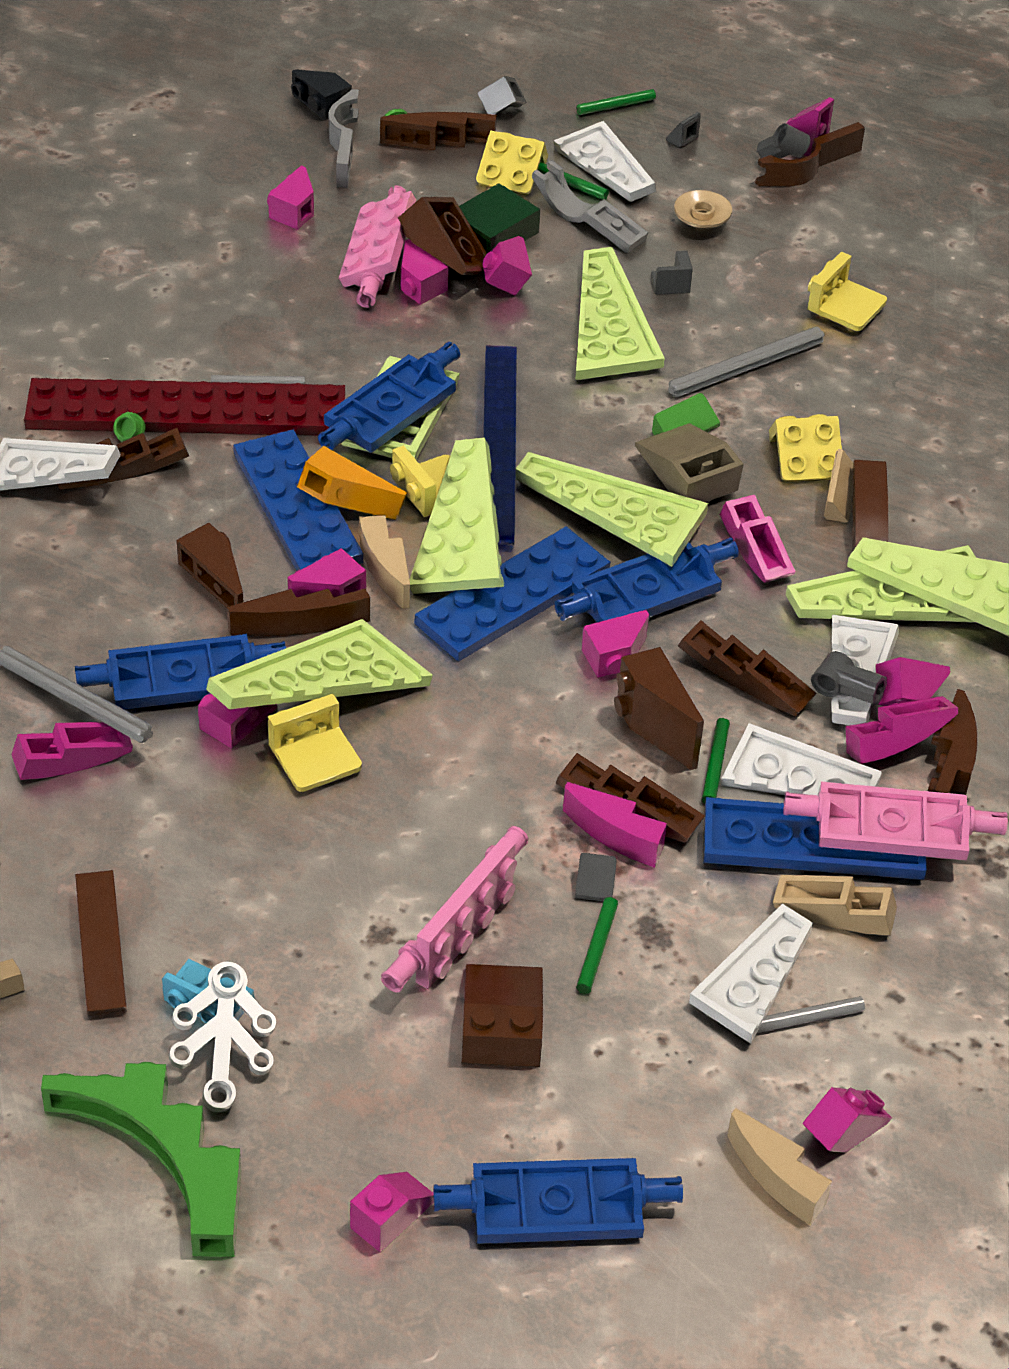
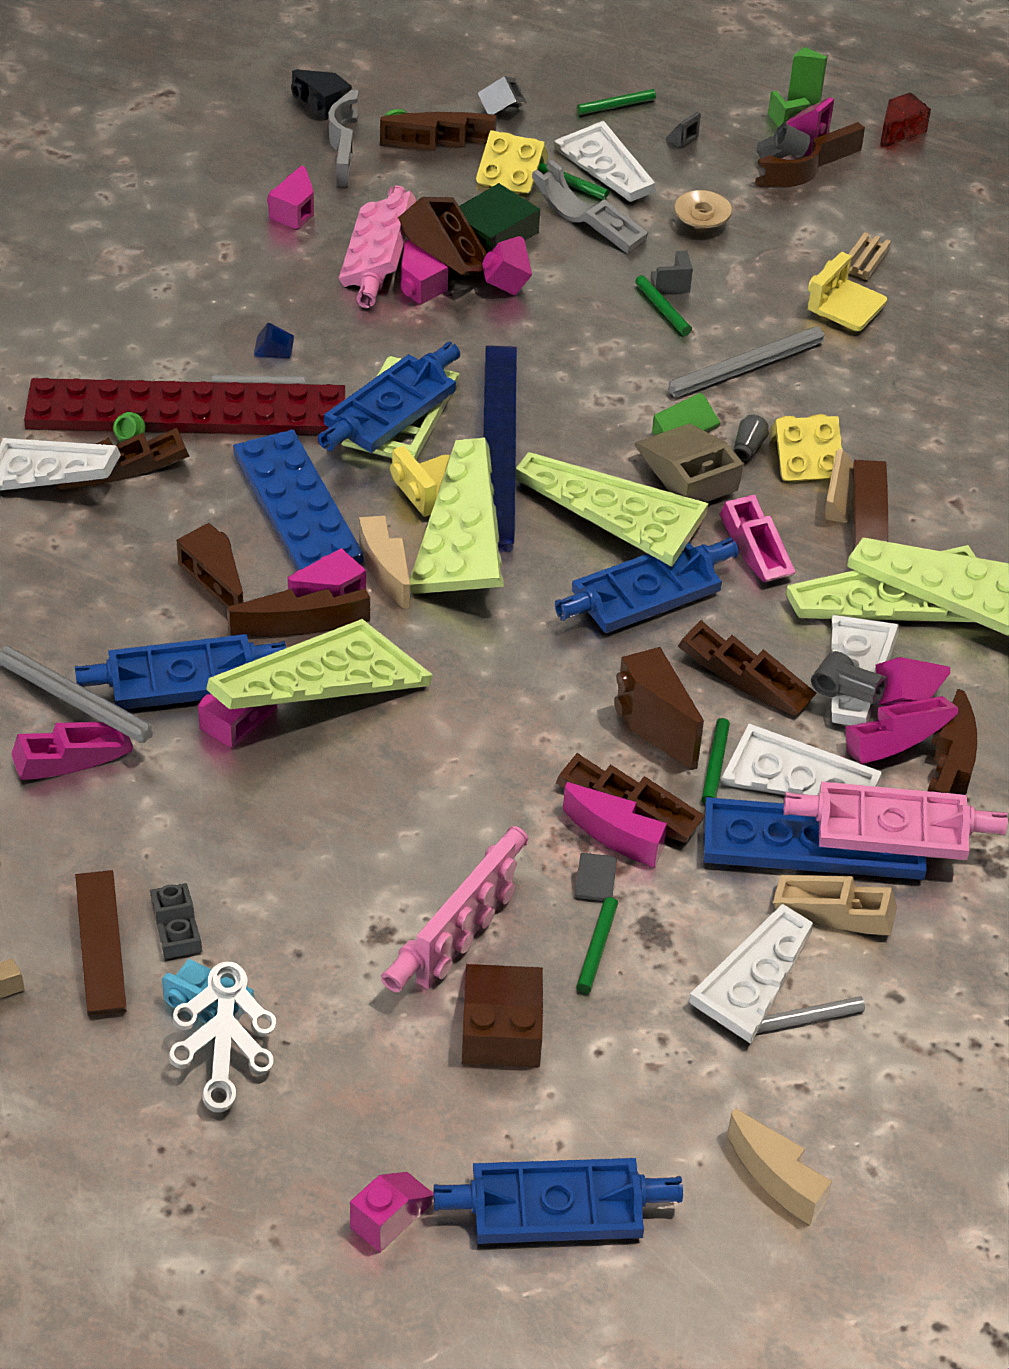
(173, 1133): bright green arch -> none
(175, 920): none -> dark grey slope
(274, 342): none -> clear blue slope
(312, 744): light yellow bracket -> none
(349, 486): light orange slope -> none
(532, 584): blue plate -> none
(611, 323): yellowish green wing -> none
(611, 639): dark pink slope -> none
(663, 305): none -> green bar
(750, 436): none -> dark grey cone
(782, 111): none -> bright green panel
(807, 76): none -> bright green slope
(846, 1118): dark pink slope -> none
(871, 244): none -> tan tile
(904, 119): none -> clear red slope

